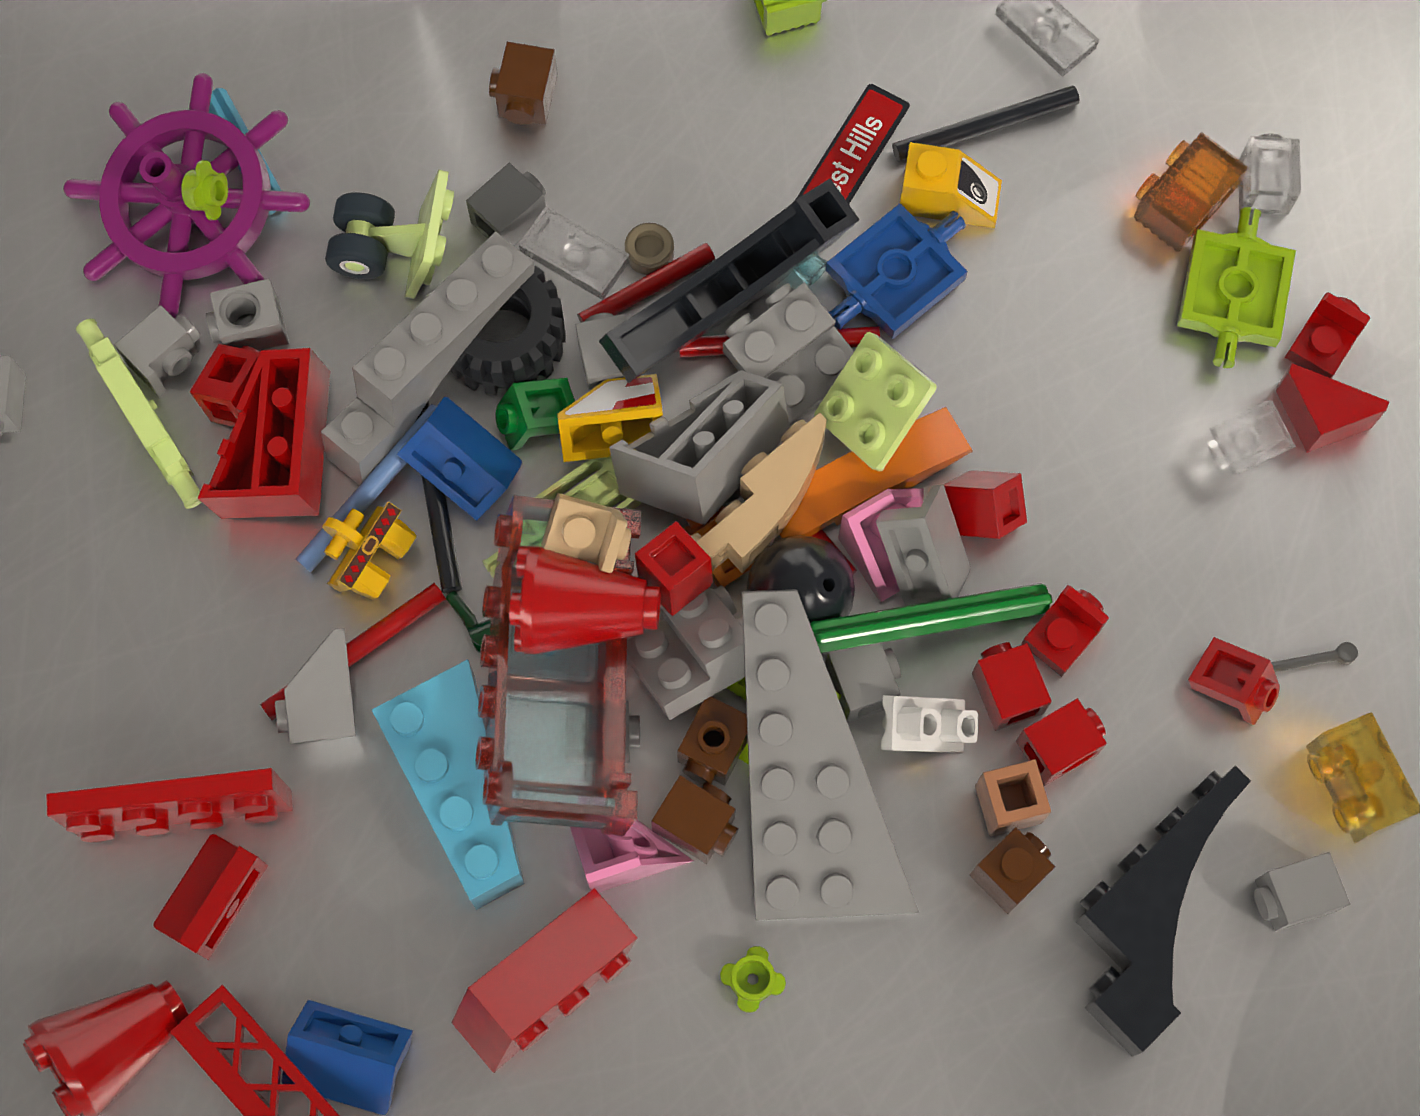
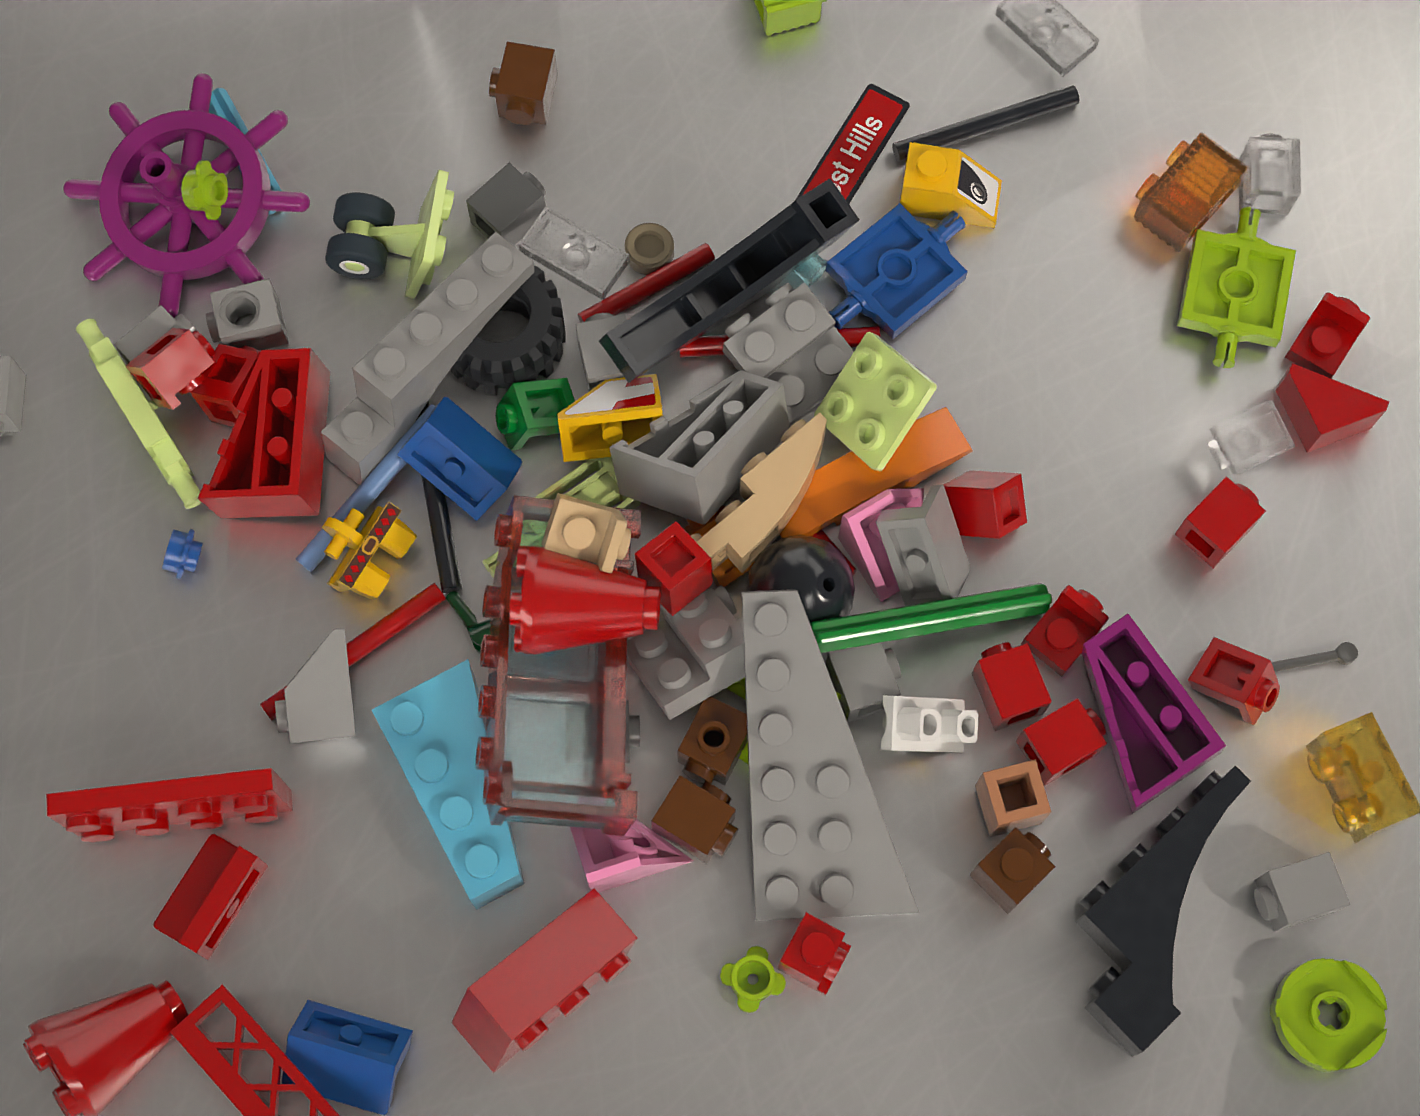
(172, 366): none -> brick
(182, 553): none -> blue plate
(815, 954): none -> red brick
(1146, 713): none -> magenta wedge
(1220, 521): none -> red brick
(1362, 1014): none -> lime plate

